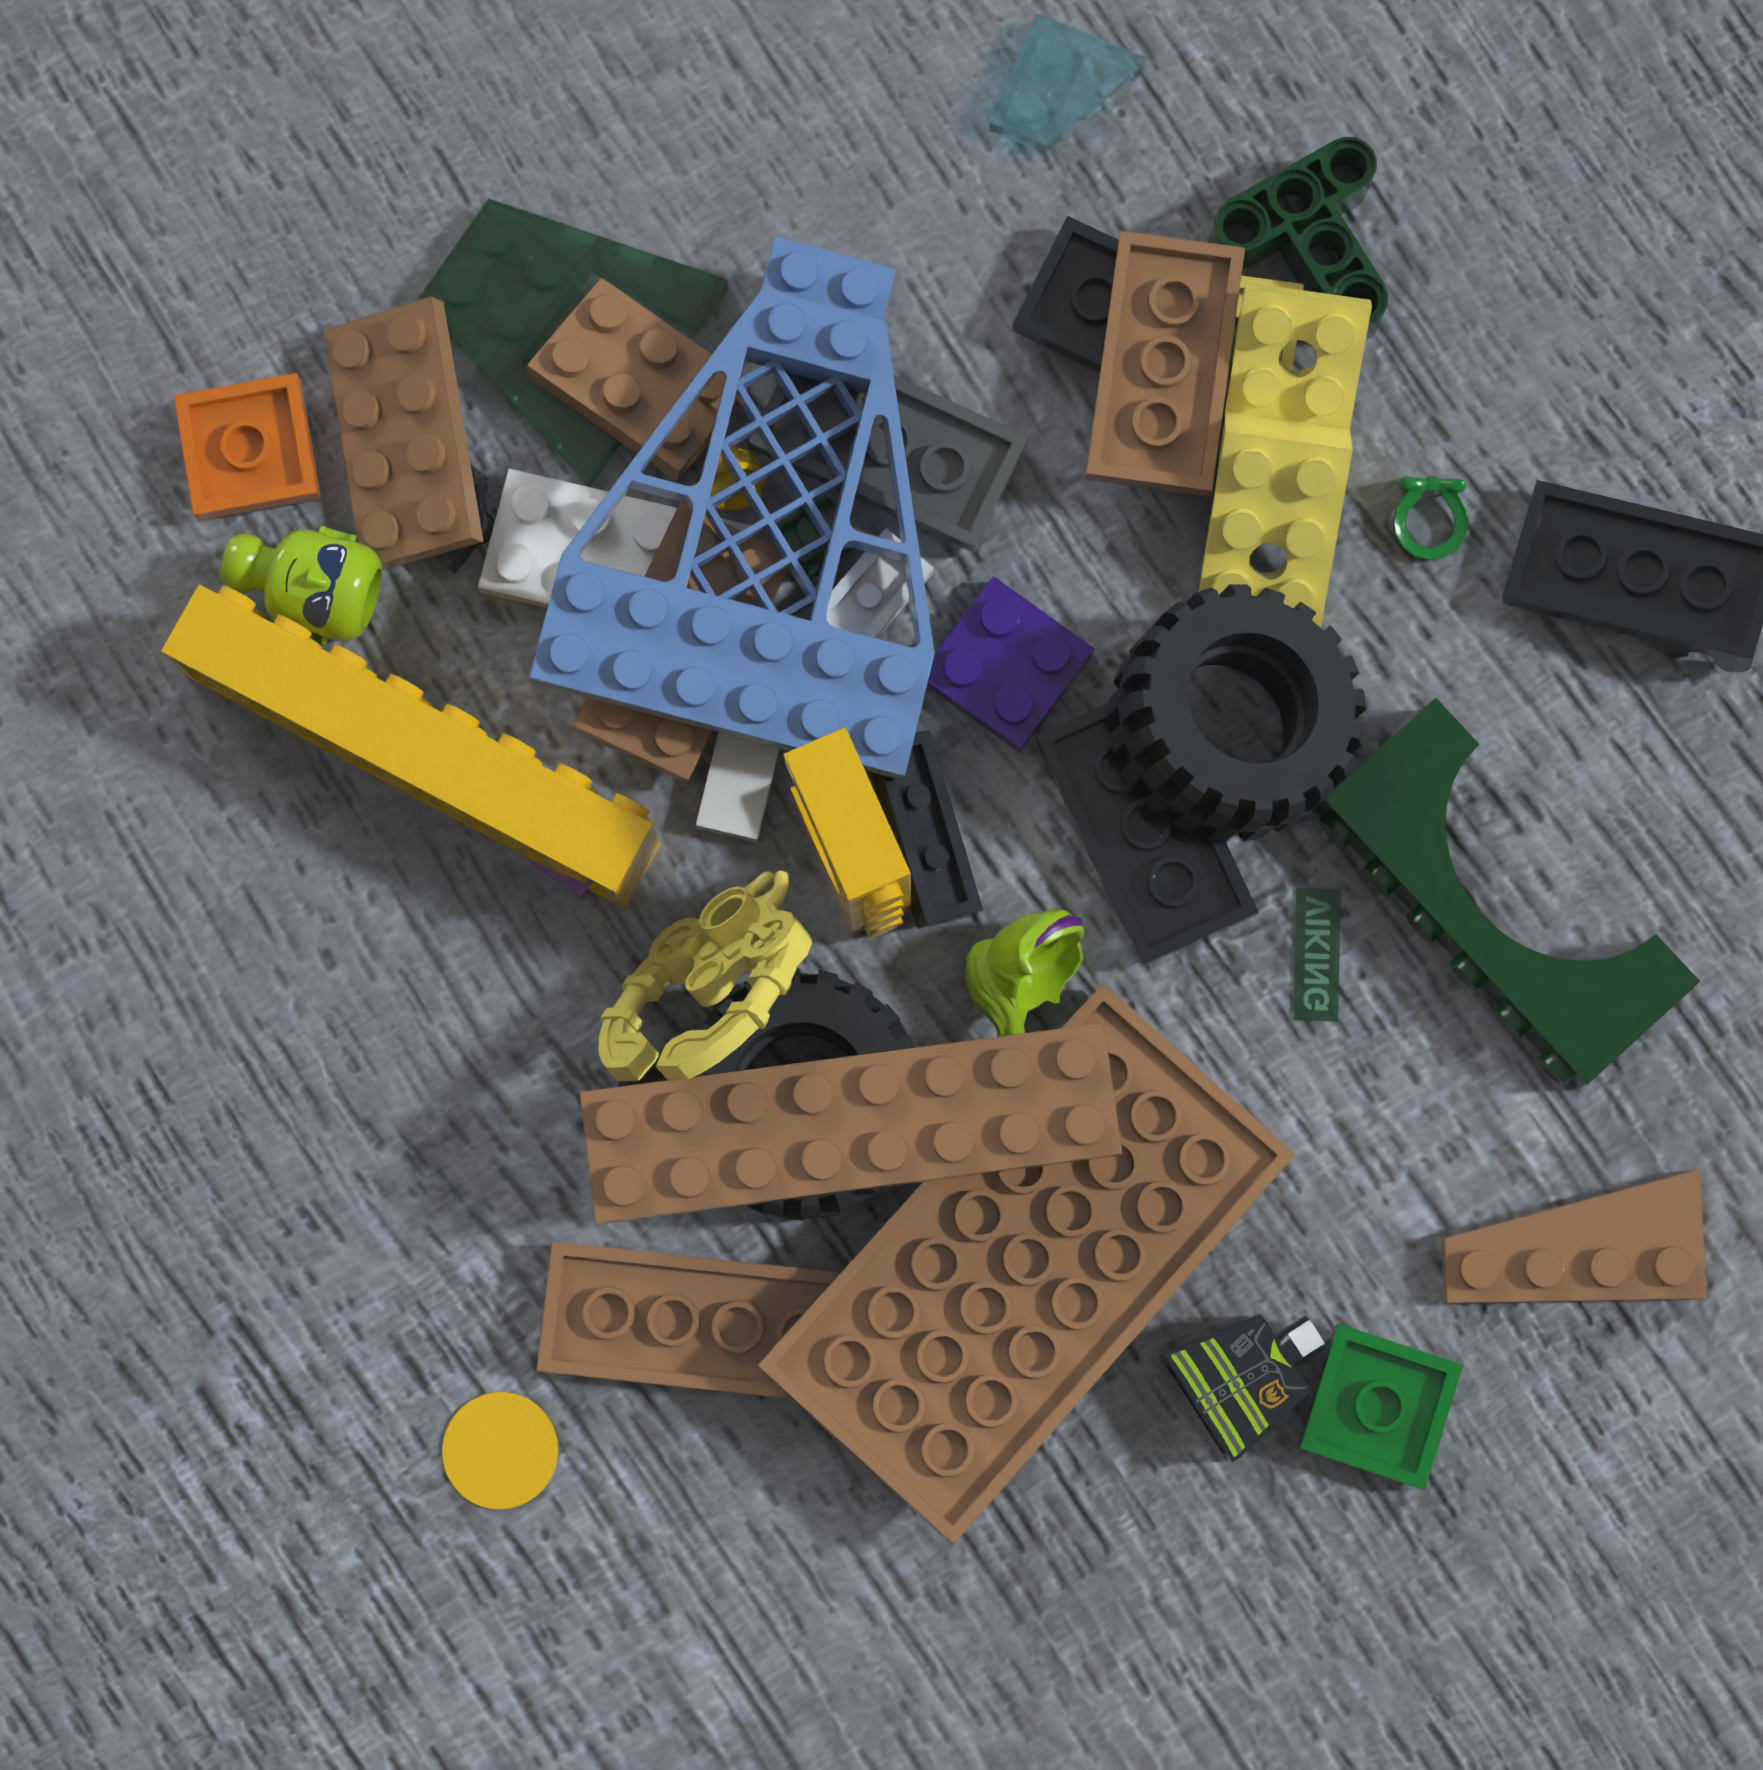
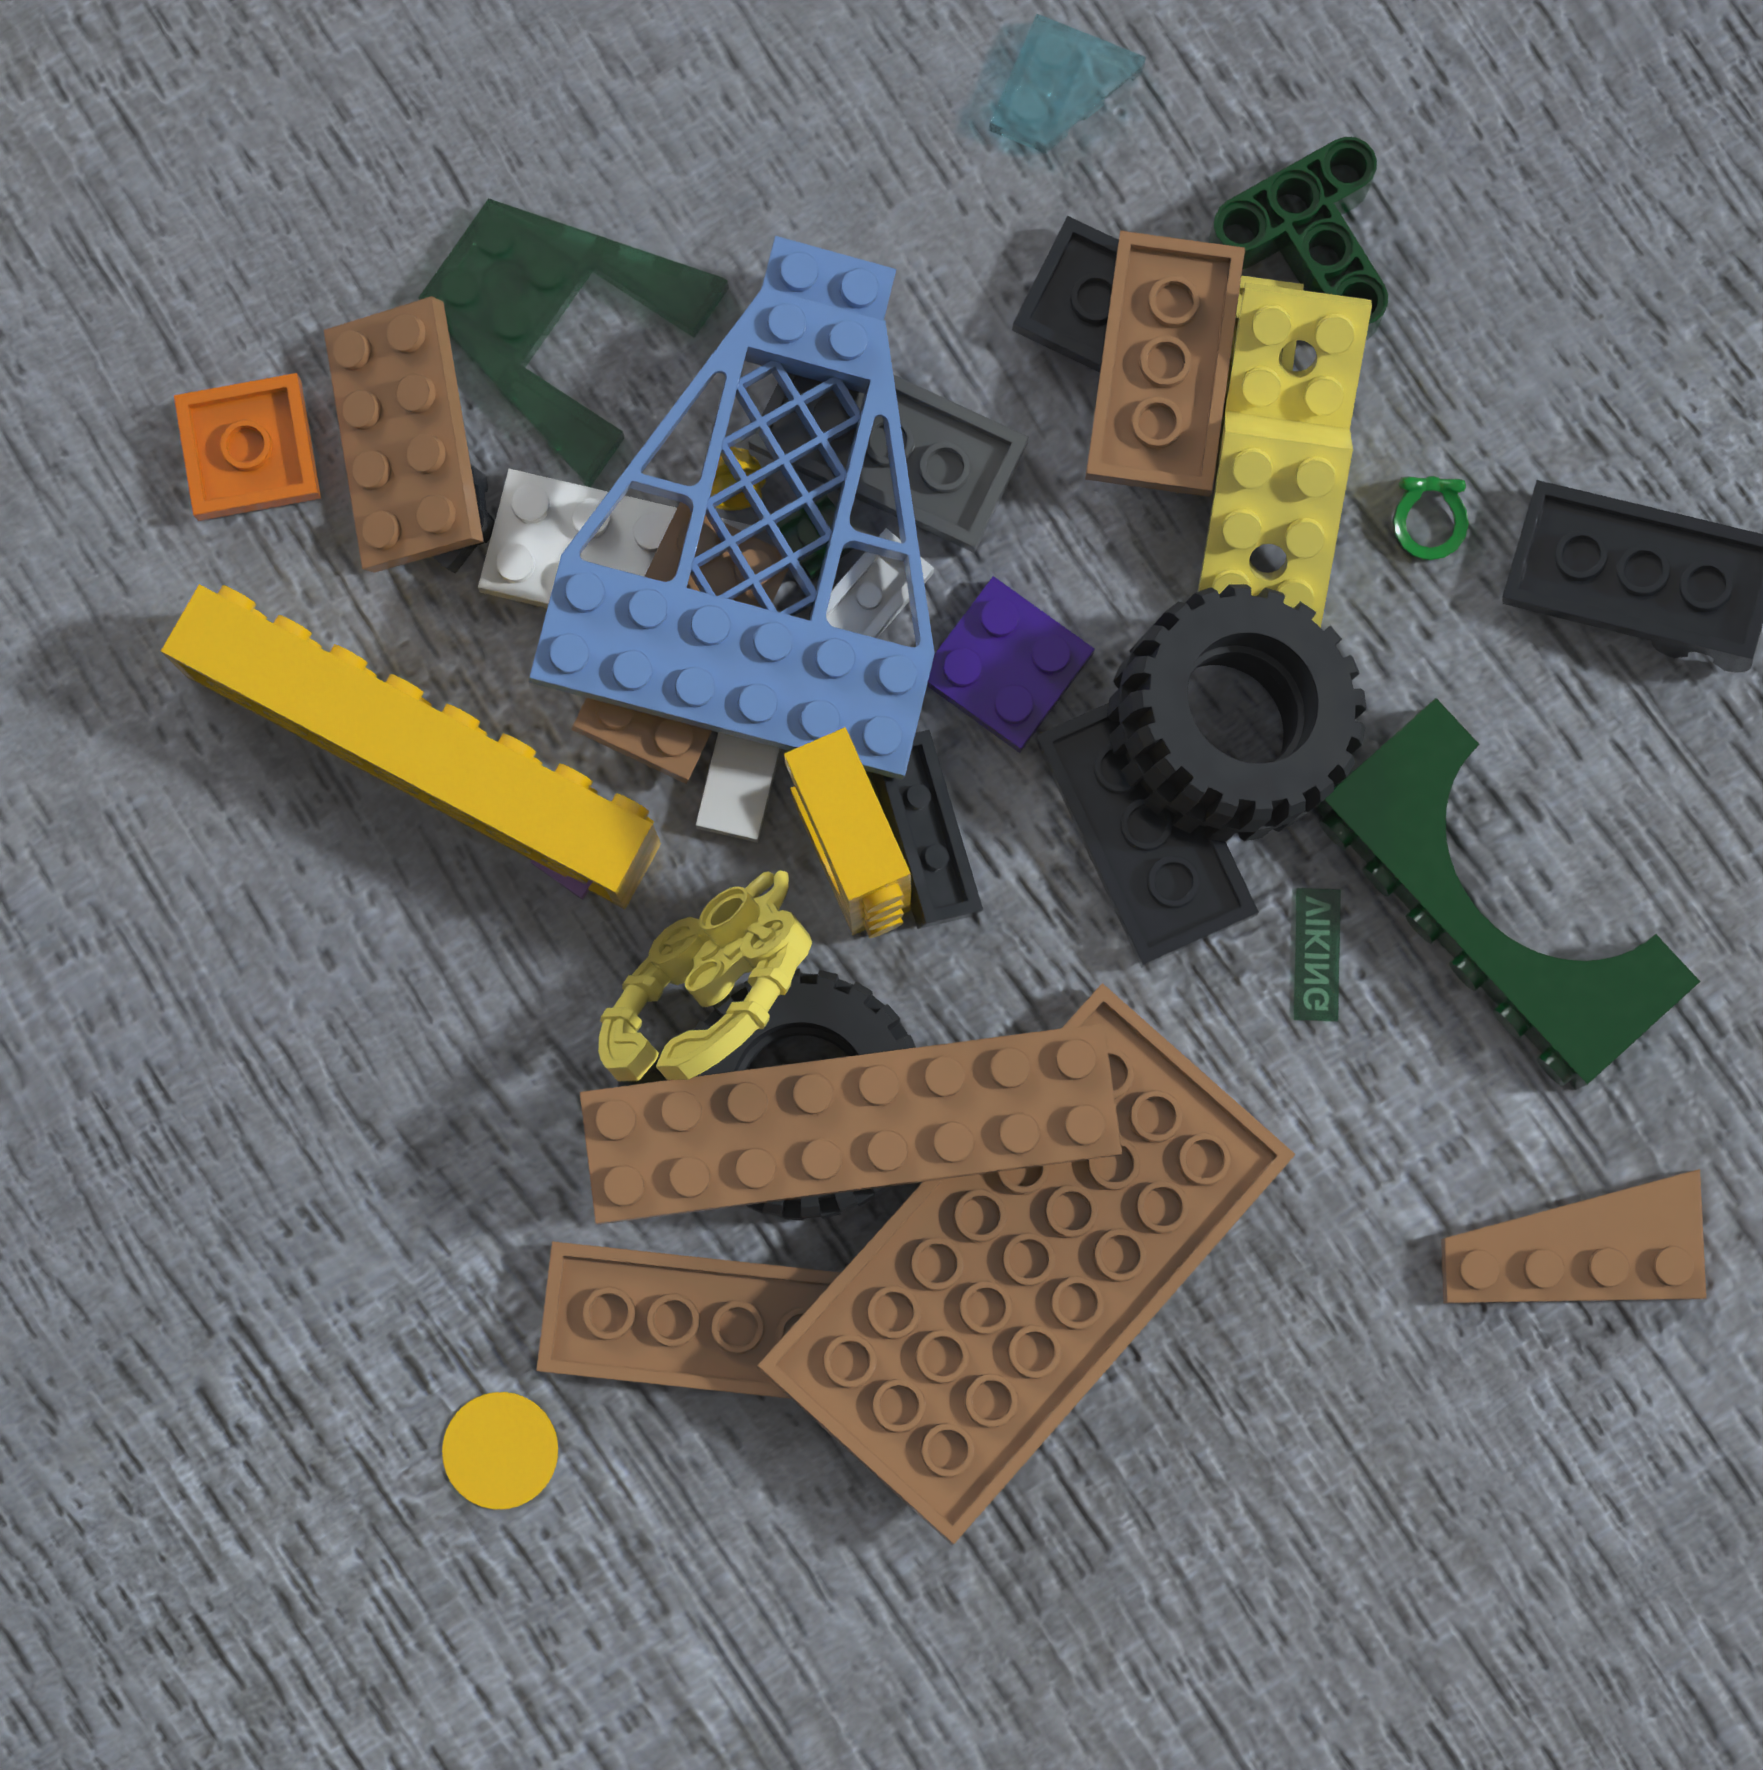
(310, 578): lime piece -> none
(627, 373): medium nougat plate -> none
(1024, 967): lime hair -> none
(1244, 1378): black torso -> none
(1380, 1406): green plate -> none

